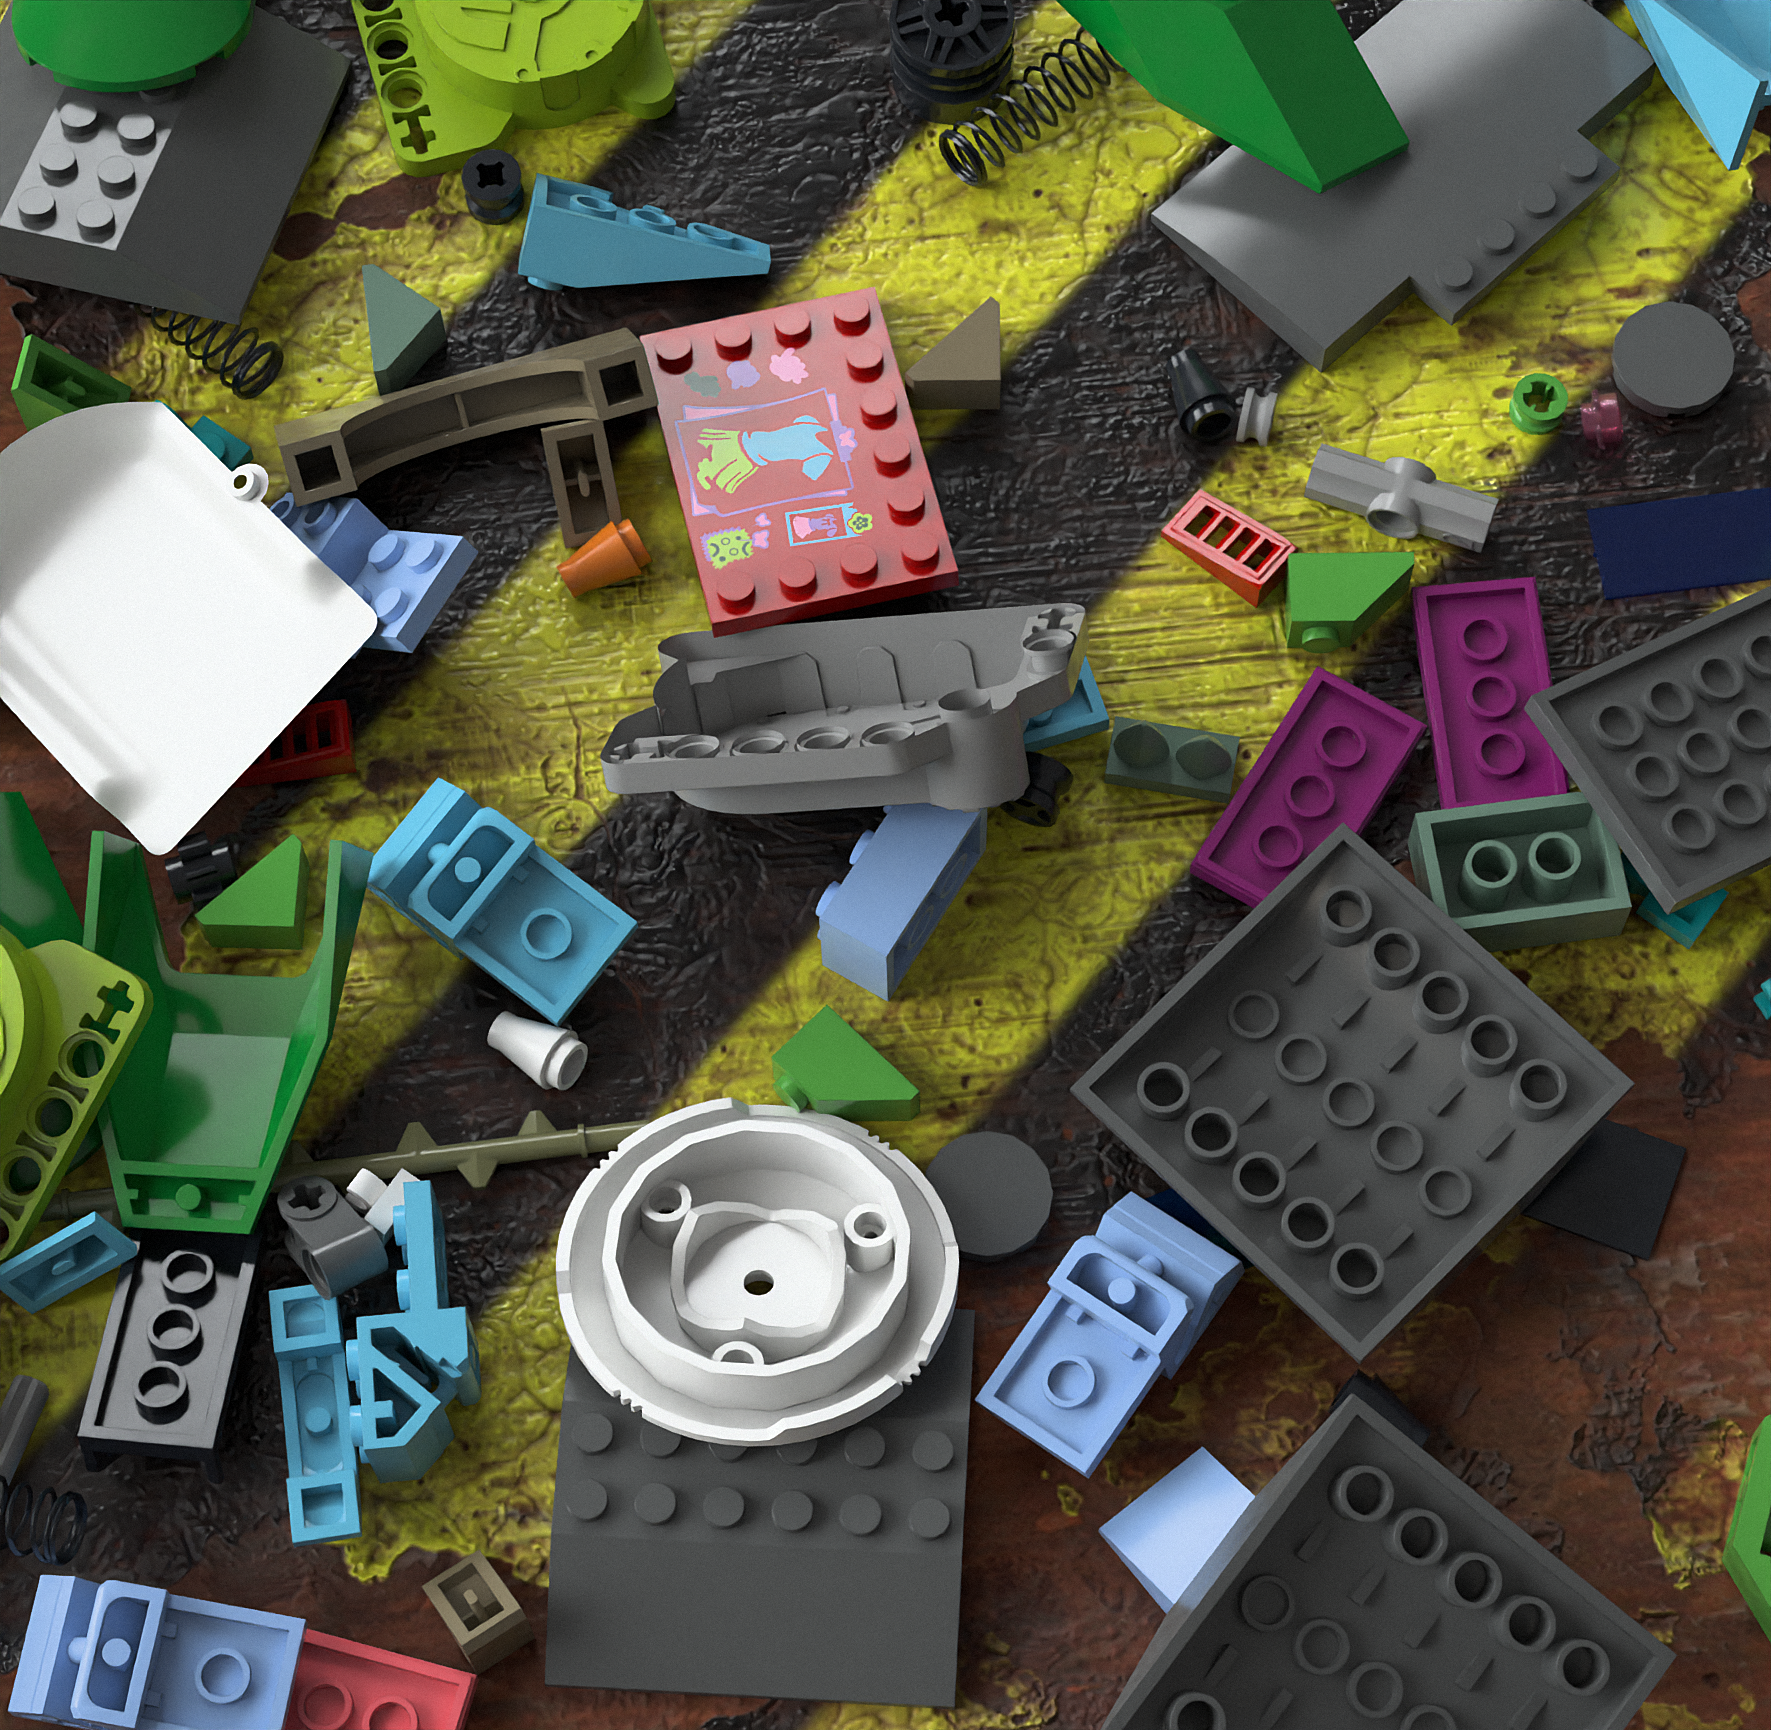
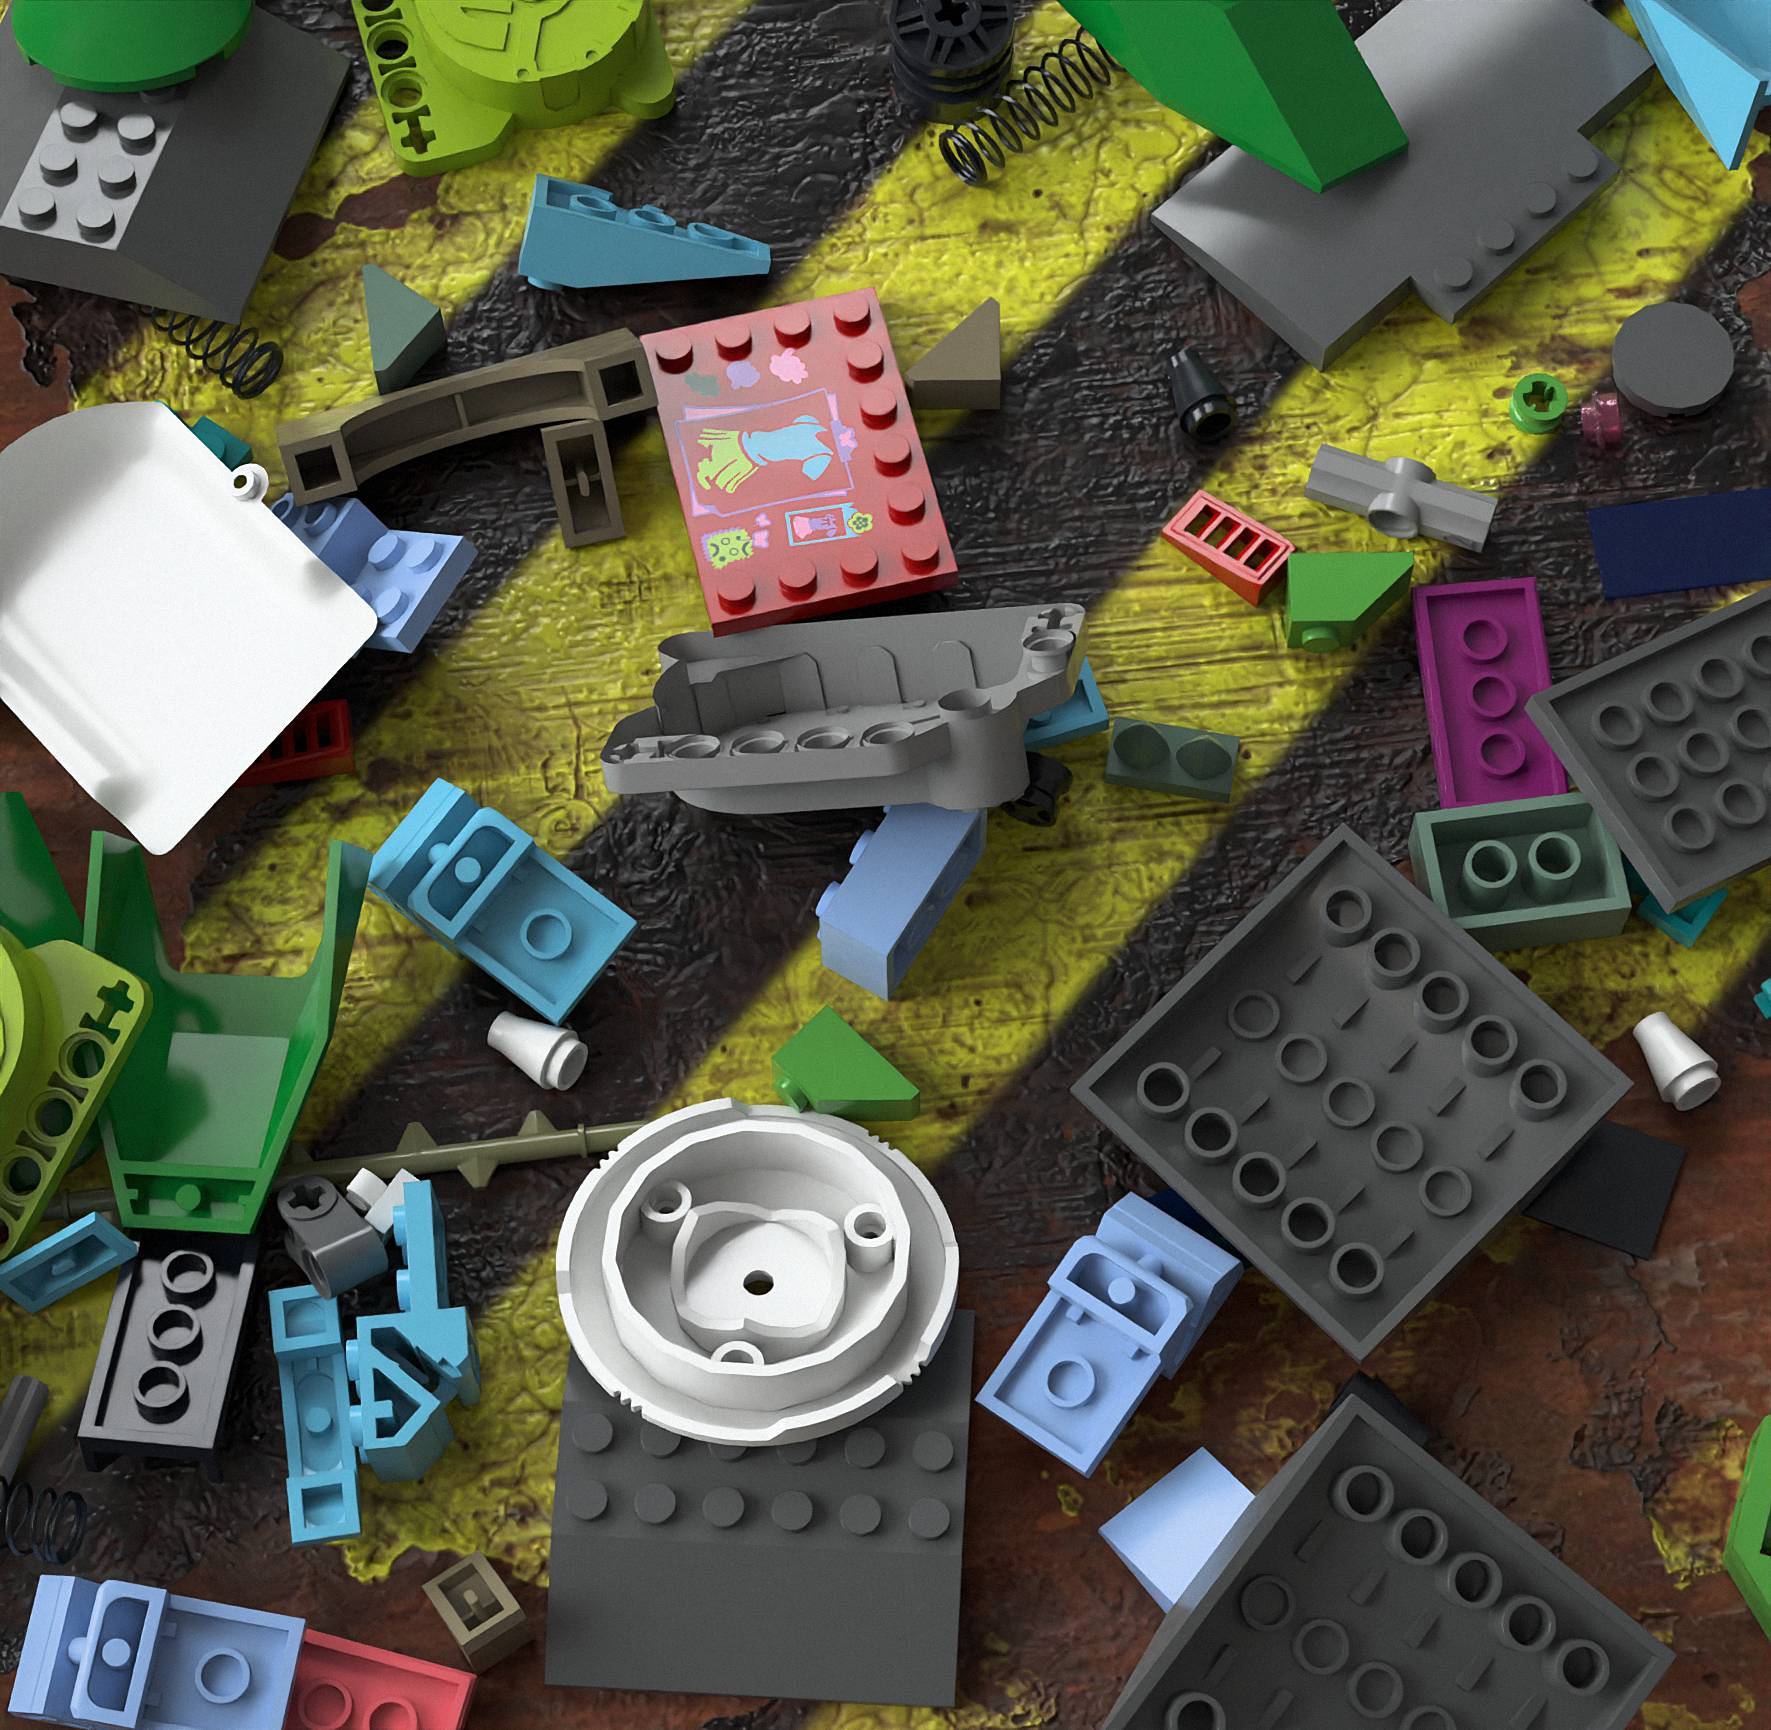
(57, 383): bright green slope -> none
(200, 870): black gear -> none
(263, 905): bright green slope -> none
(495, 202): black wheel -> none
(605, 559): orange cone -> none
(992, 1194): dark grey tile -> none
(1256, 417): light grey bush -> none
(1320, 769): magenta piece -> none
(1677, 1063): none -> white cone

